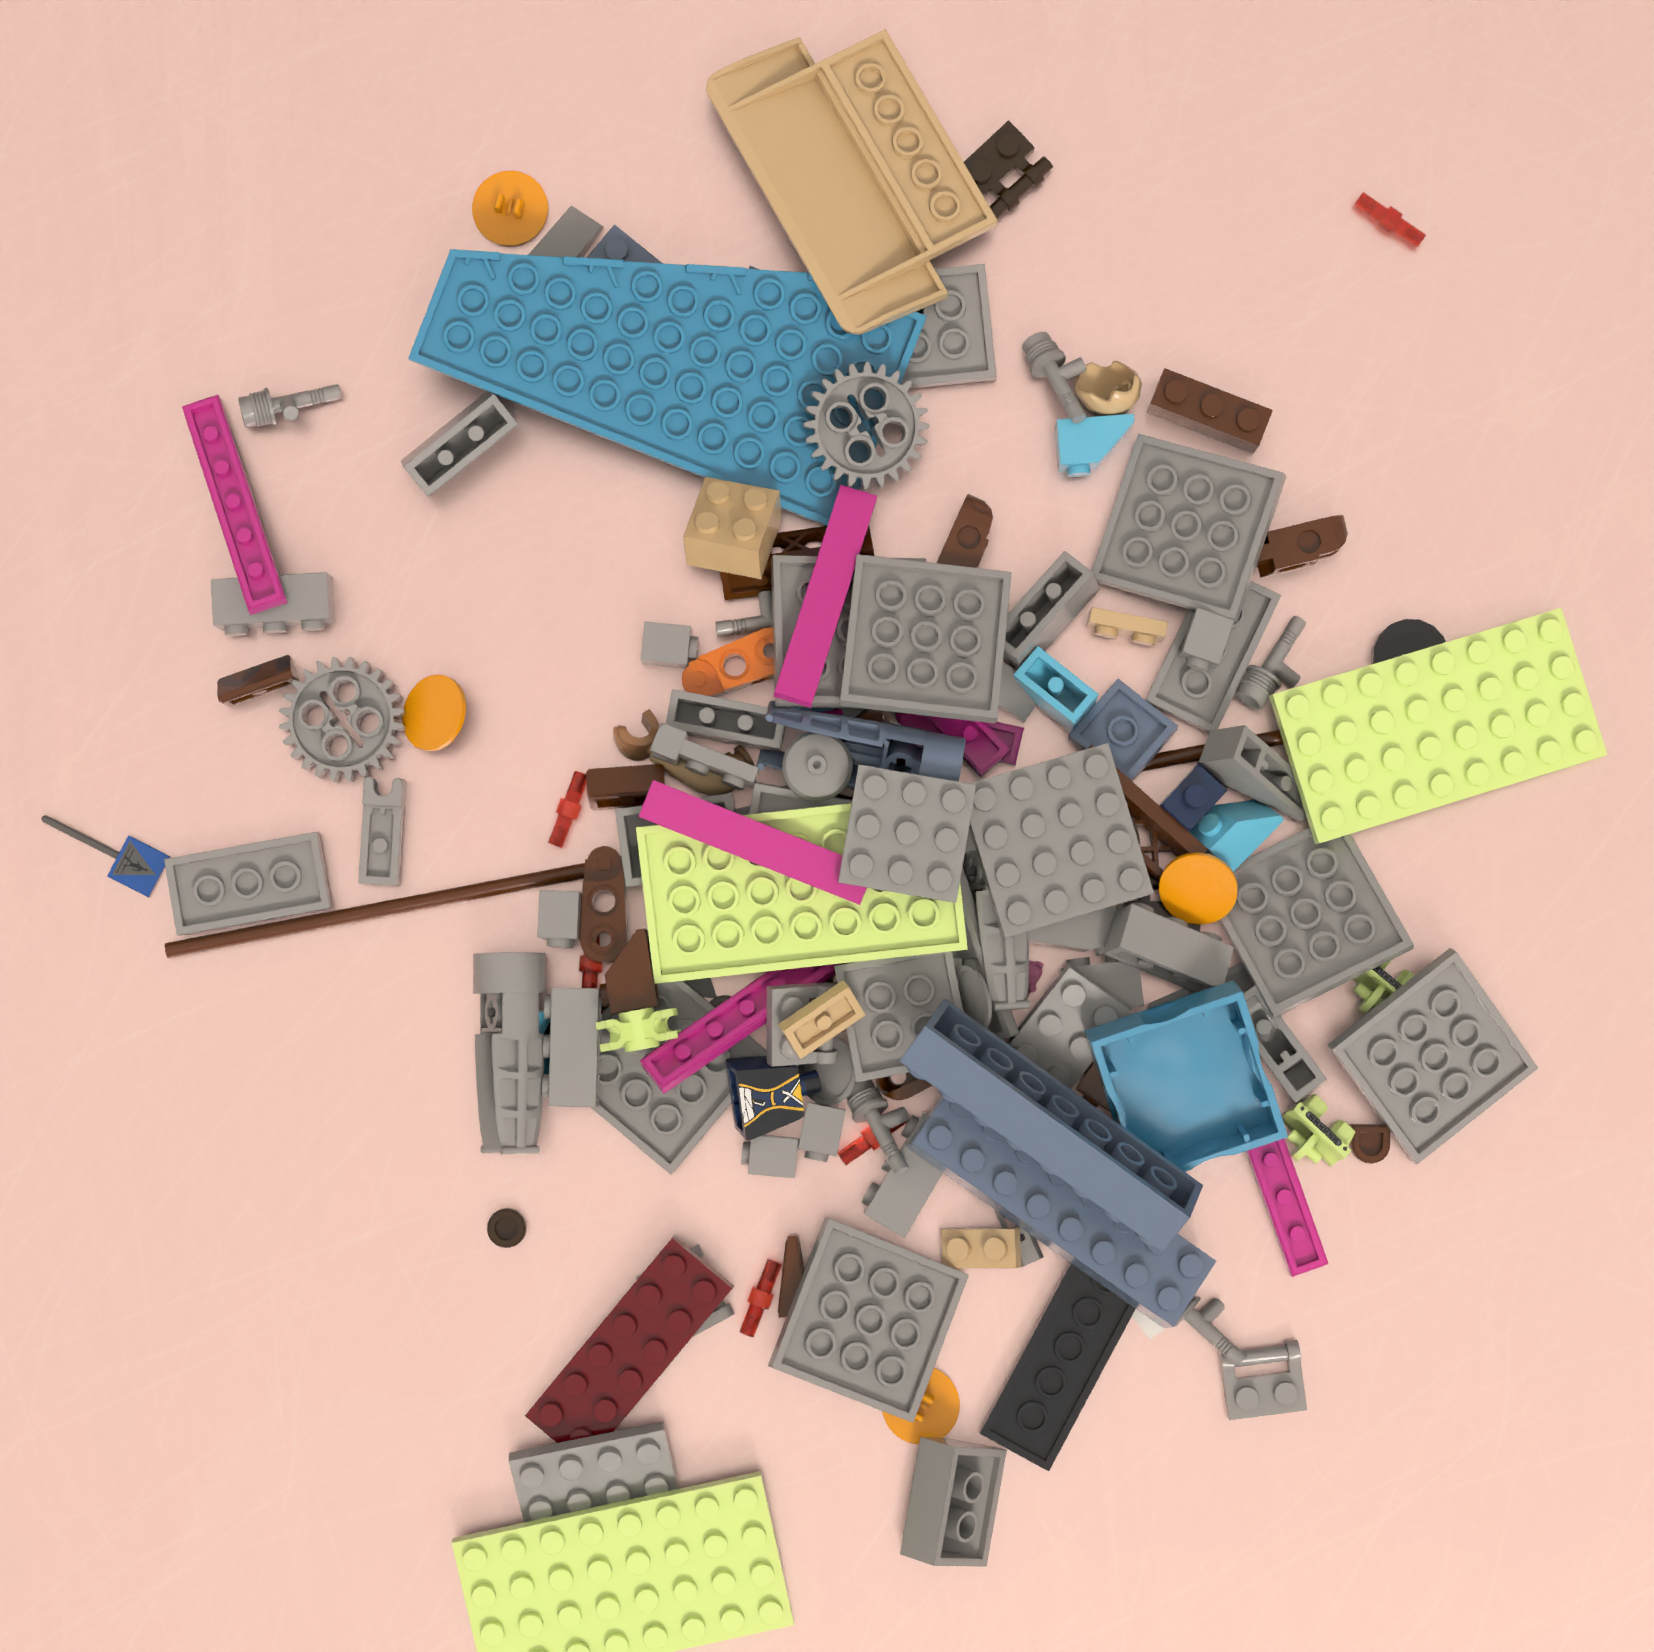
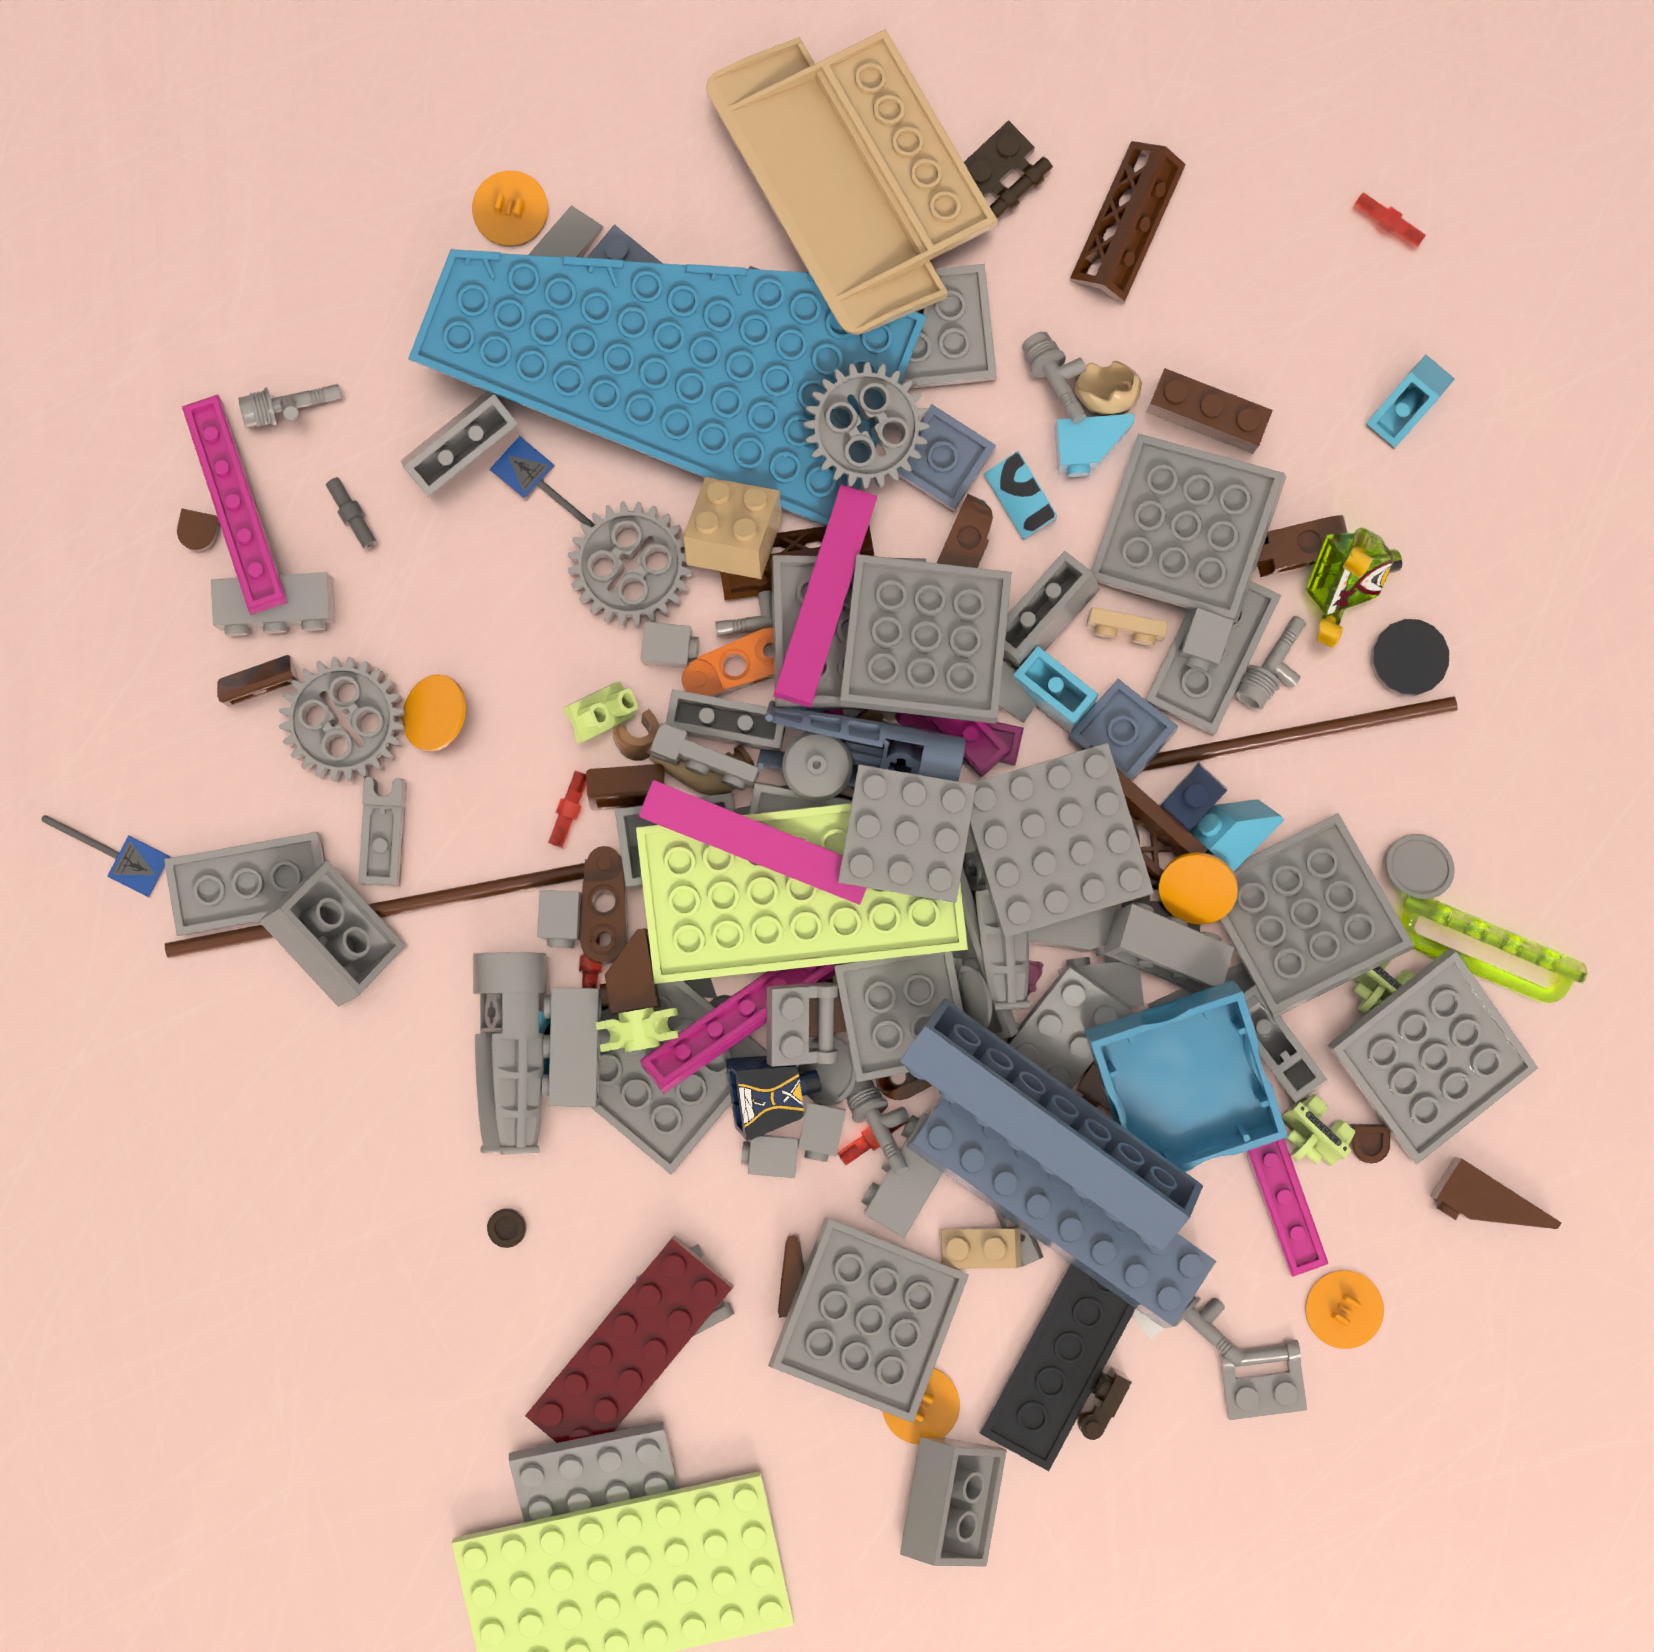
(197, 530): none -> reddish brown tile
(332, 934): none -> light grey slope
(351, 513): none -> dark grey bar
(524, 469): none -> piece
(601, 711): none -> yellowish green hips
(602, 543): none -> light grey gear
(760, 1298): clear red bar -> none
(821, 1019): tan plate -> none
(948, 459): none -> sand blue plate
(1020, 495): none -> slope
(1109, 1394): none -> dark brown plate
(1135, 219): none -> reddish brown fence
(1252, 768): light grey slope -> none
(1344, 1309): none -> light orange piece
(1347, 574): none -> torso
(1410, 401): none -> medium azure slope
(1420, 866): none -> light grey piece
(1437, 725): yellowish green plate -> none
(1479, 1197): none -> reddish brown slope
(1567, 967): none -> clear neon green piece

